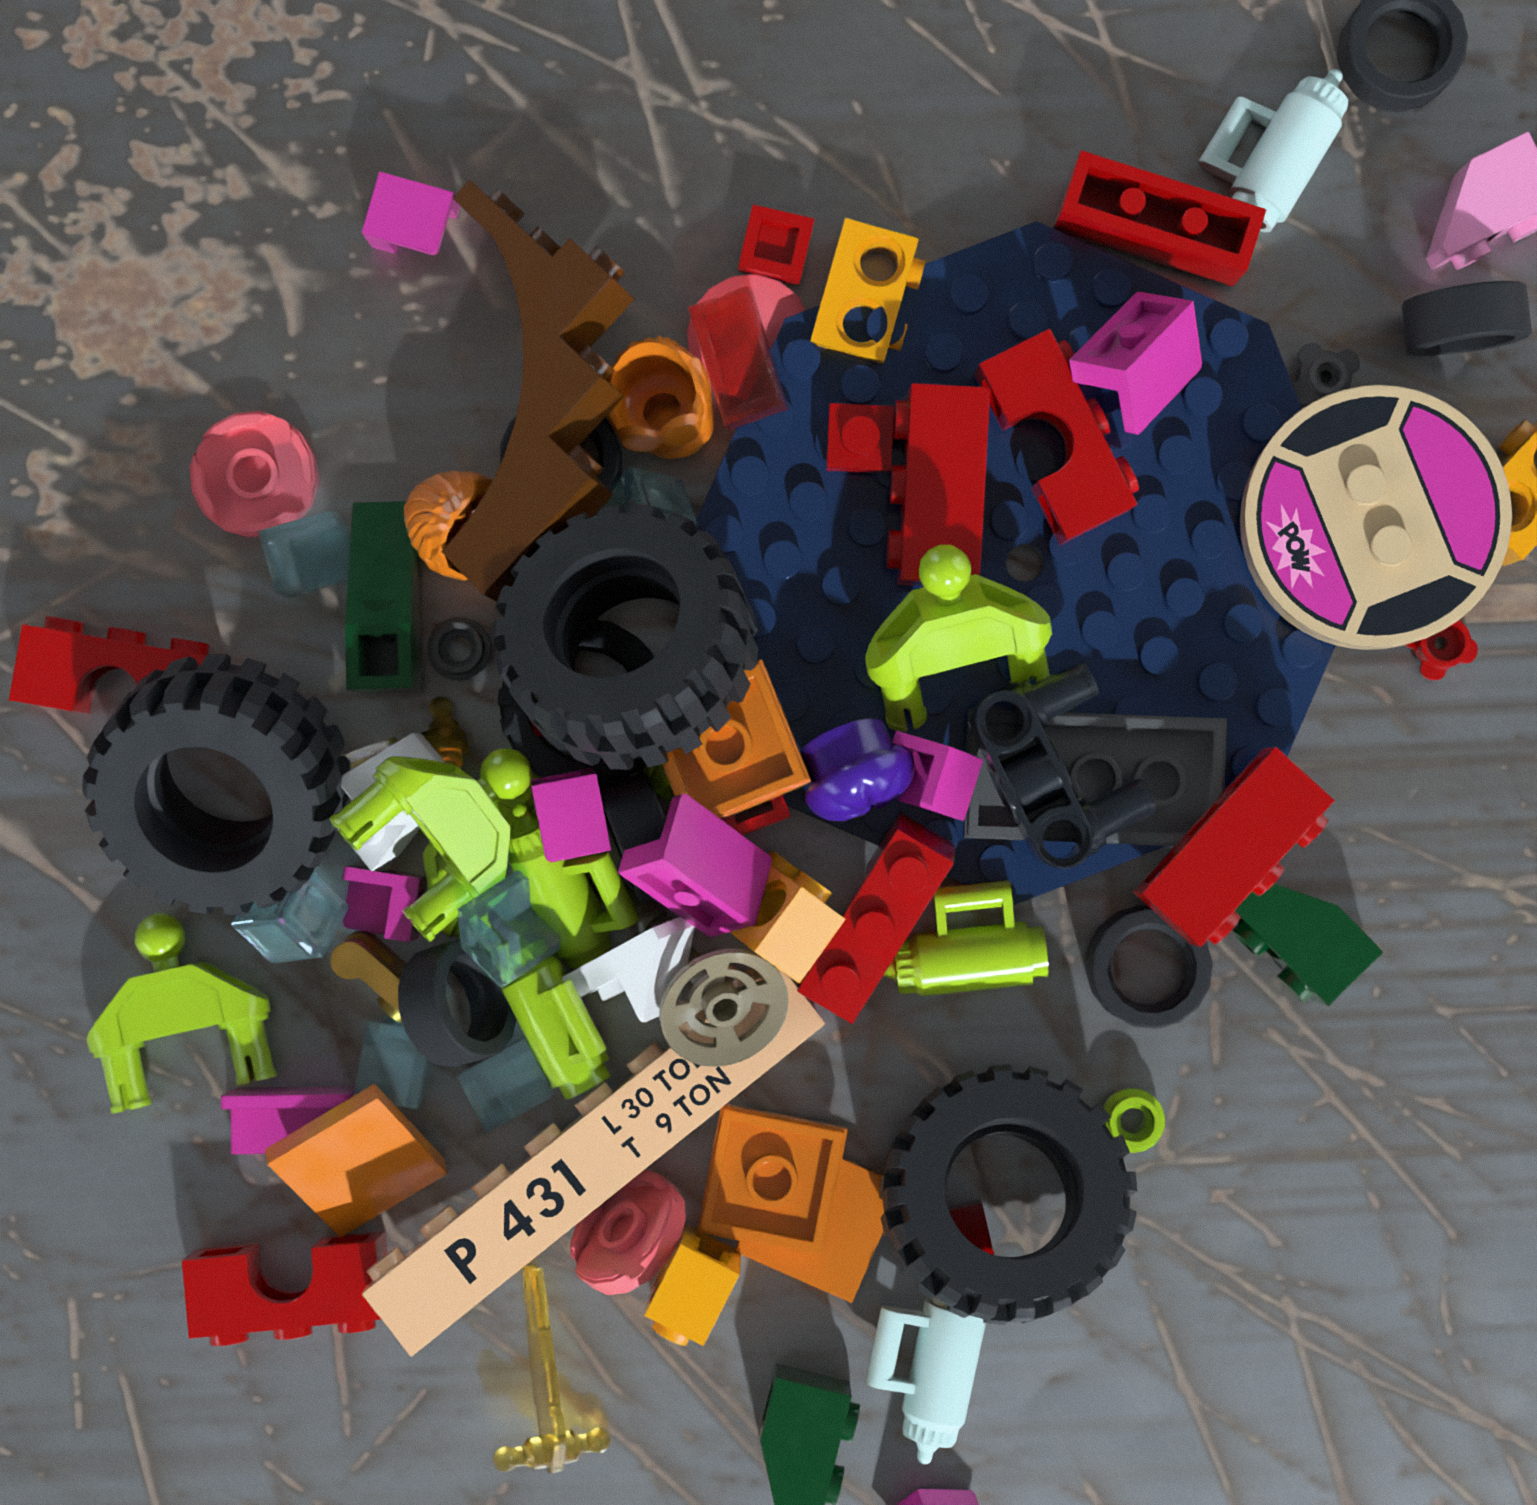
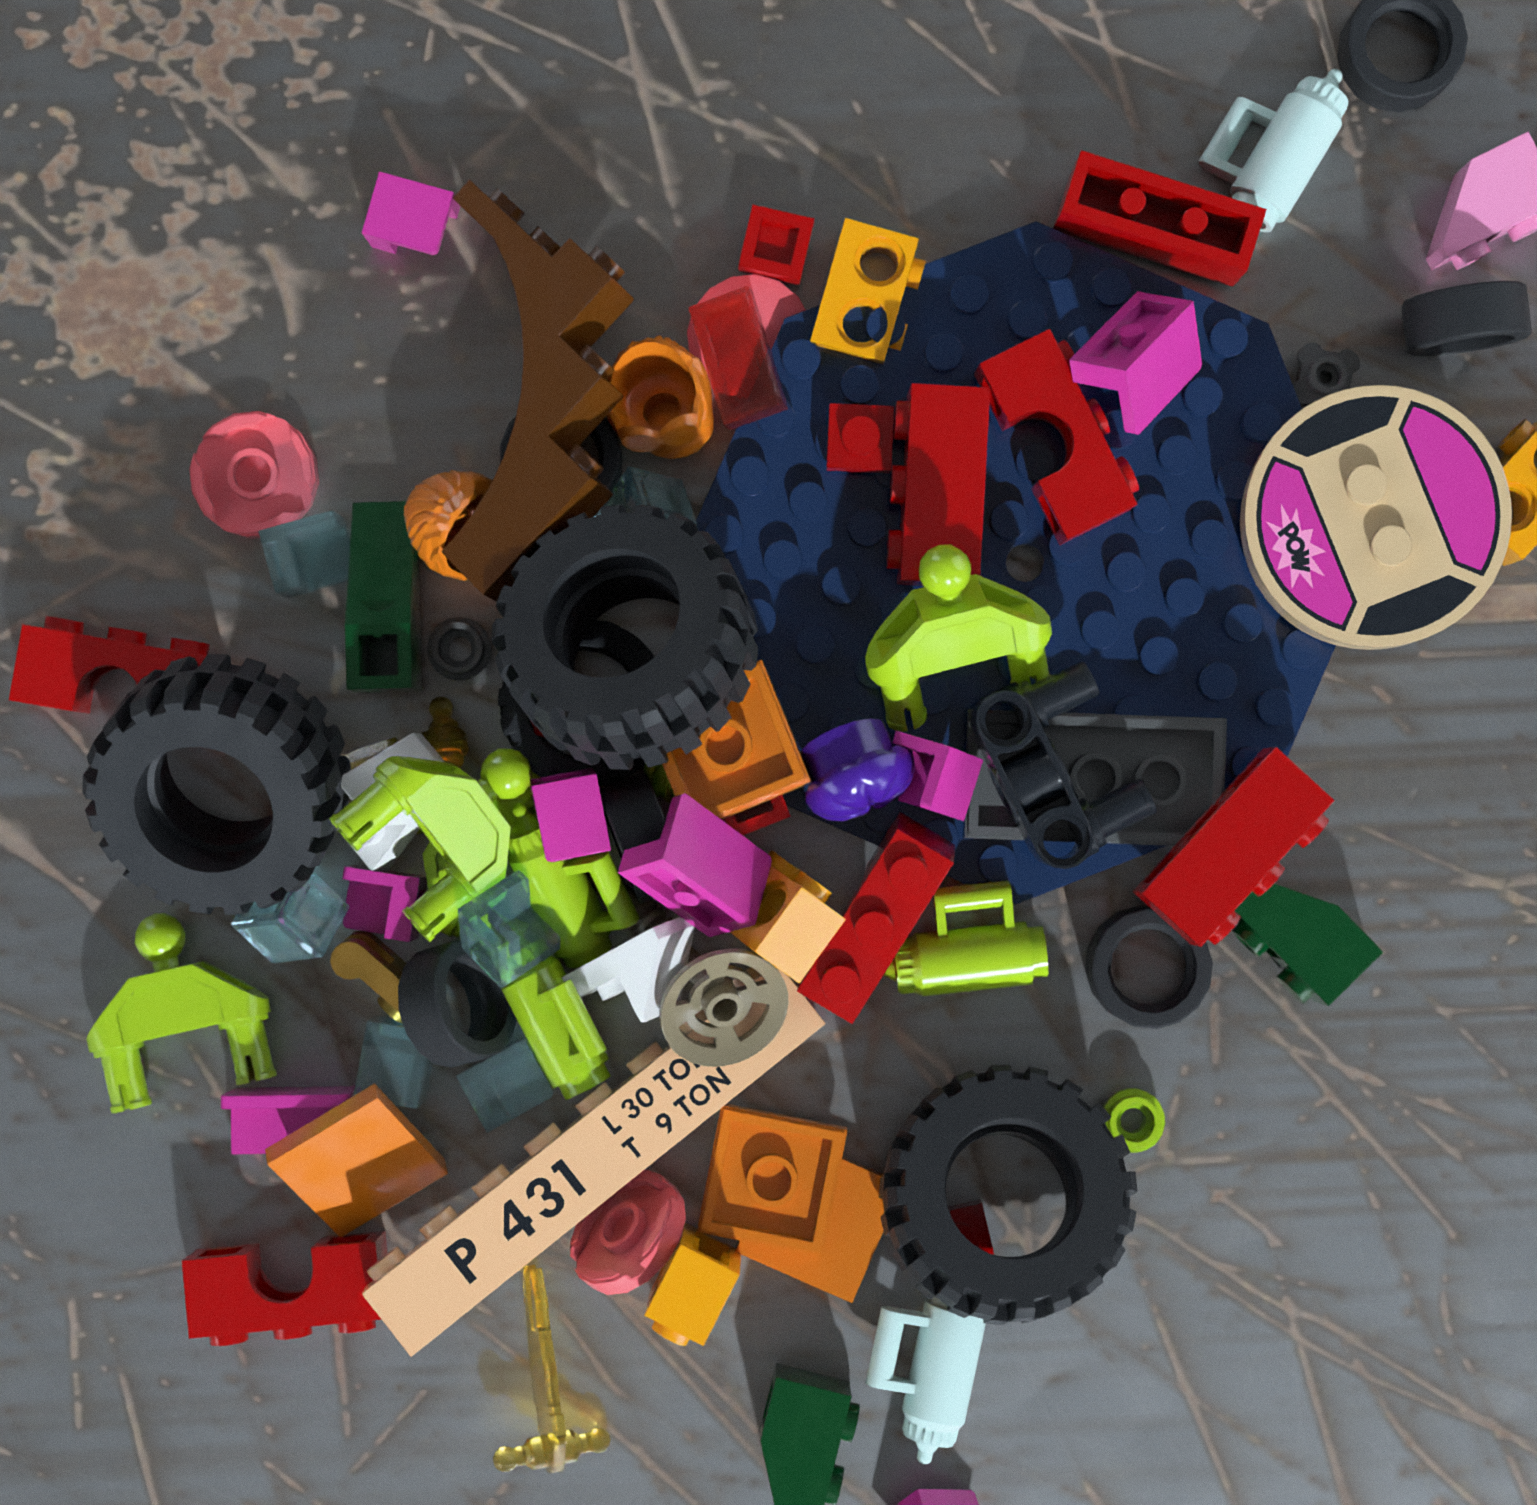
(1458, 649): red plate -> none

